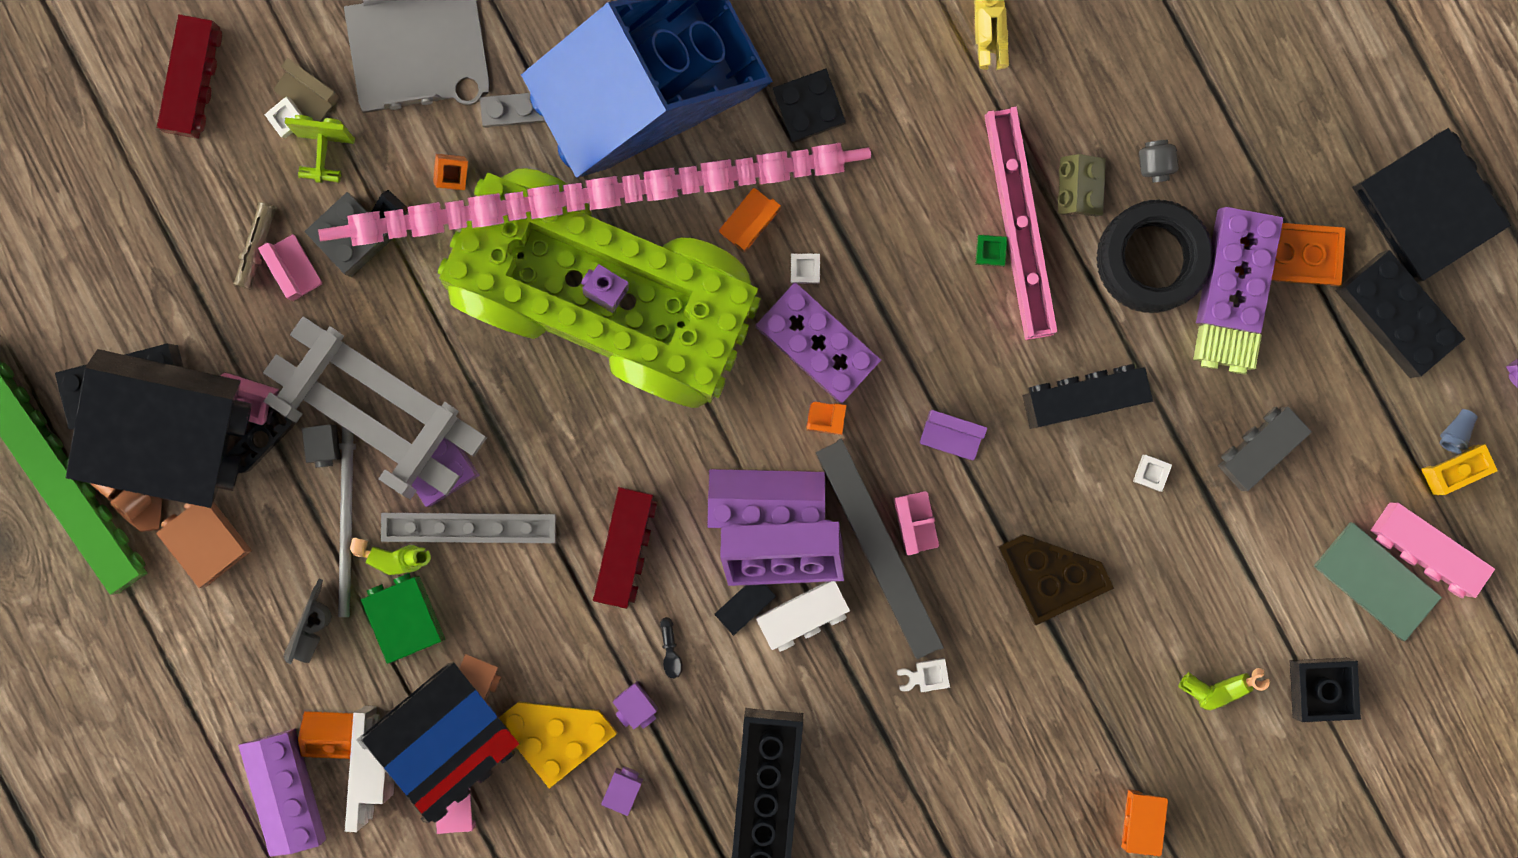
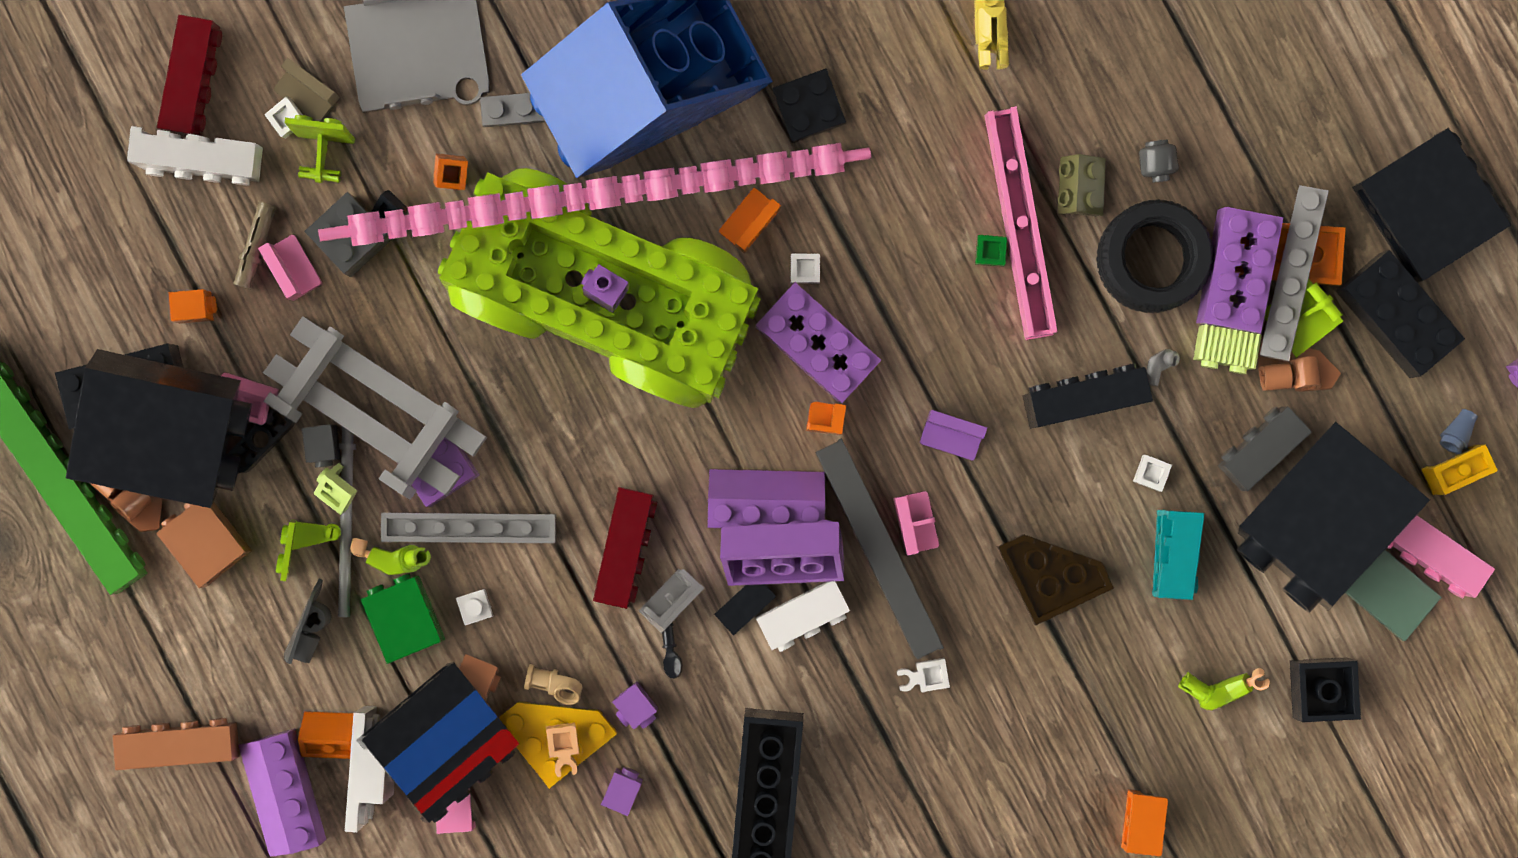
(175, 745): none -> nougat brick
(192, 306): none -> orange brick
(195, 156): none -> white wedge
(301, 535): none -> lime plate
(334, 489): none -> yellowish green bracket
(474, 607): none -> white plate
(553, 683): none -> tan connector
(562, 744): none -> light nougat plate
(671, 599): none -> light grey hinge
(1159, 363): none -> light grey arm
(1177, 554): none -> teal wedge
(1294, 273): none -> light grey plate
(1305, 373): none -> nougat panel
(1316, 318): none -> lime plate
(1329, 519): none -> black brick

